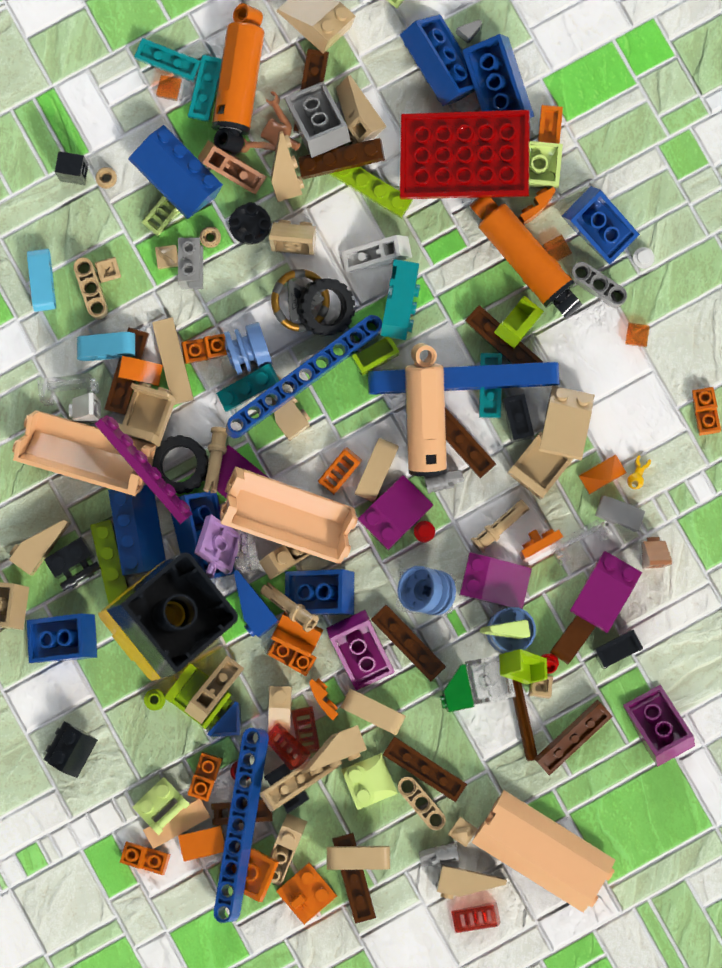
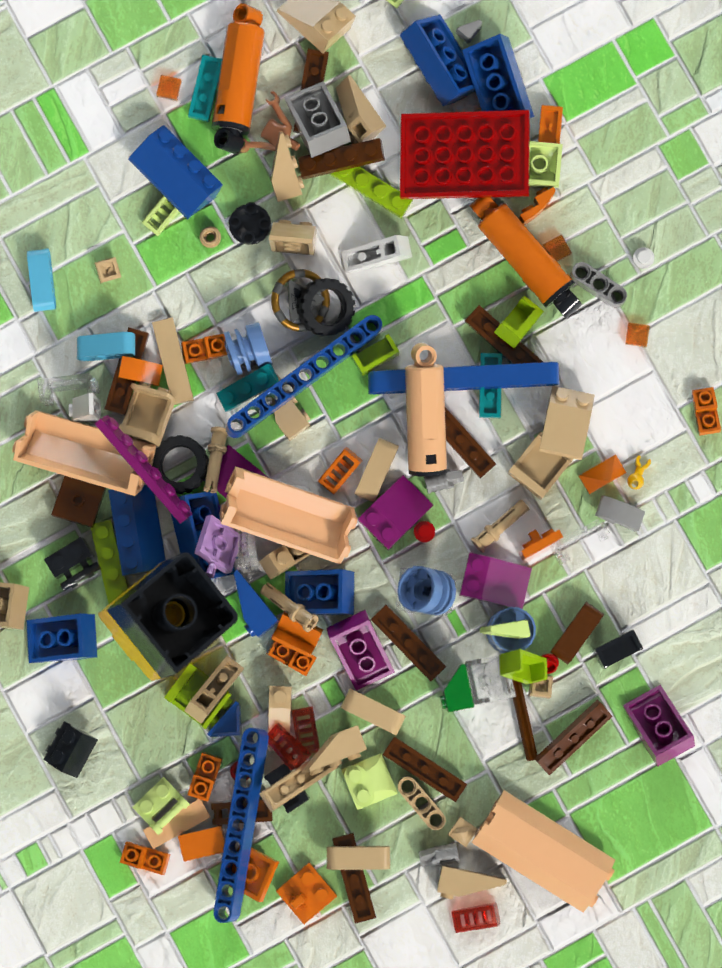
(33, 551): tan slope -> none
(71, 168): black panel -> none
(78, 501): none -> reddish brown plate
(87, 279): tan beam -> none
(106, 171): tan plate -> none
(147, 699): lime plate -> none
(166, 257): tan tile -> none
(167, 60): teal plate -> none
(190, 263): light grey panel -> none
(231, 167): nougat slope -> none
(286, 845): tan slope -> none
(319, 692): orange slope -> none
(400, 300): teal wedge -> none
(518, 418): black panel -> none
(600, 224): blue slope -> none
(605, 591): magenta slope -> none
(655, 553): nougat slope -> none

